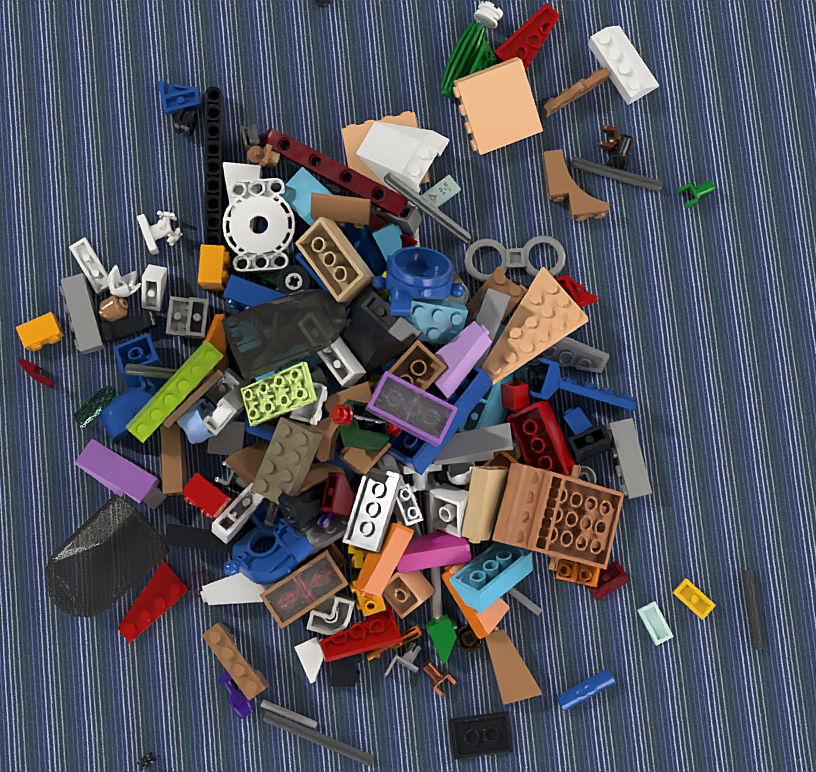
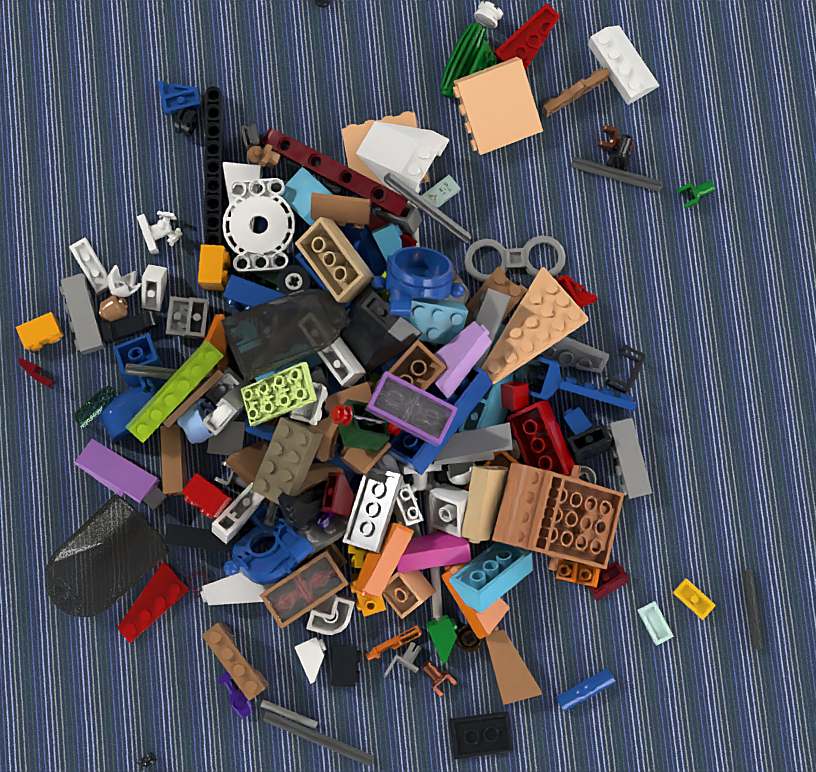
(367, 635): red wing -> none
(525, 601): light grey bar -> none
(562, 186): medium nougat arch -> none
(639, 362): none -> black piece

